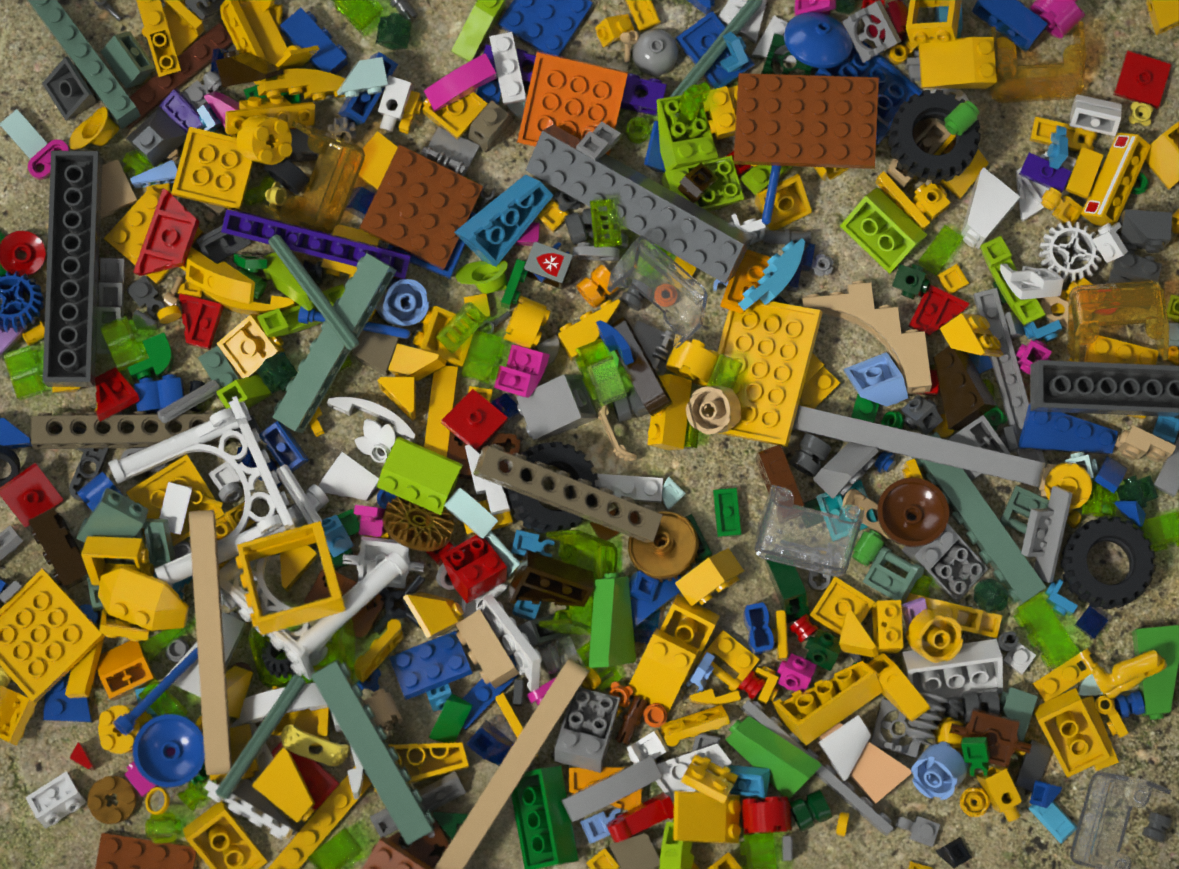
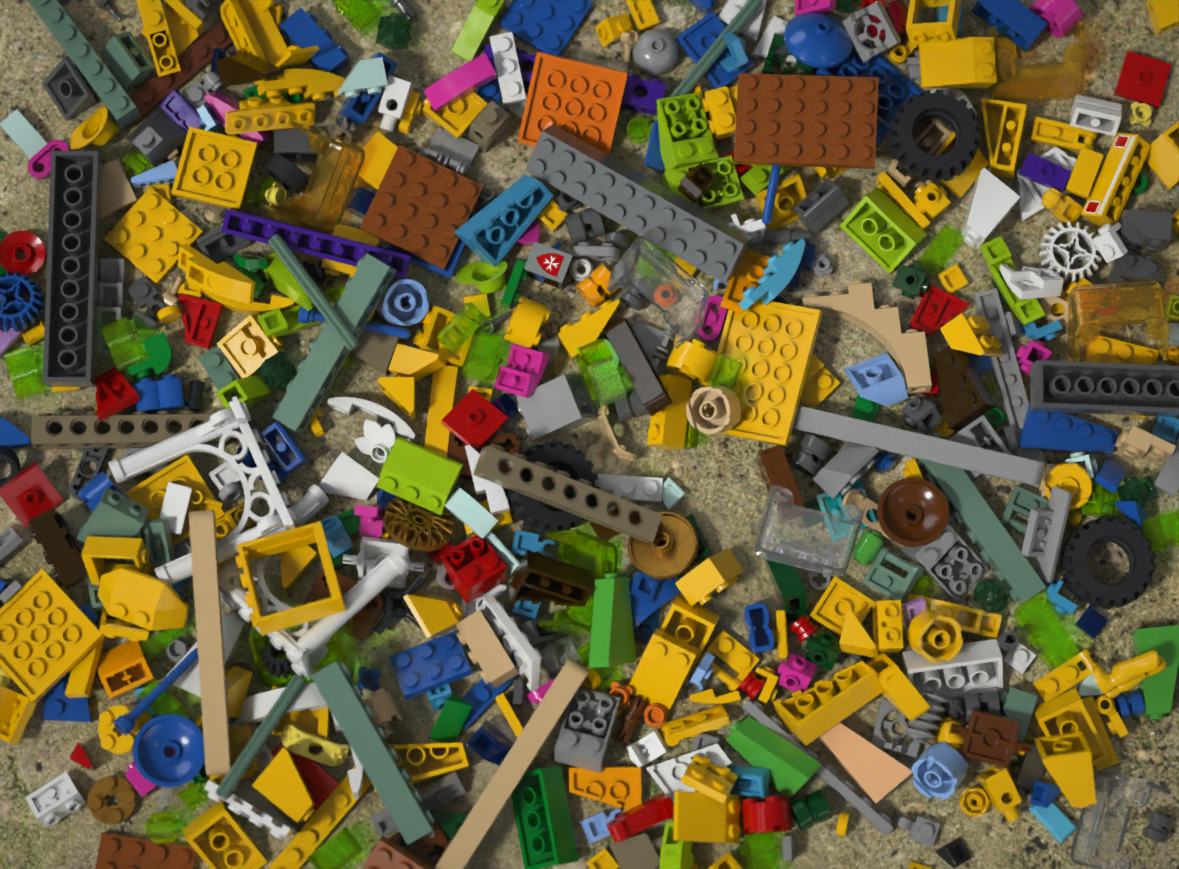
(148, 801): yellow piece -> none
(168, 237): red wing -> none
(188, 401): light grey axle -> none
(265, 139): yellow brick -> none
(297, 494): white axle -> none
(379, 650): yellow plate -> none
(581, 262): none -> white plate
(598, 231): clear neon green slope -> none
(599, 141): light grey slope -> none
(611, 788): light grey slope -> none
(614, 341): blue slope -> none
(692, 98): clear neon green bracket -> none
(712, 319): none -> dark pink plate
(727, 512): green plate -> none
(821, 206): none -> dark grey brick
(846, 746): white slope -> none
(893, 419): green plate -> none
(961, 118): bright green brick -> none
(977, 753): green plate -> none
(1004, 132): none -> yellow wedge
(1058, 148): dark azure plate -> none
(1070, 765): none -> yellow slope

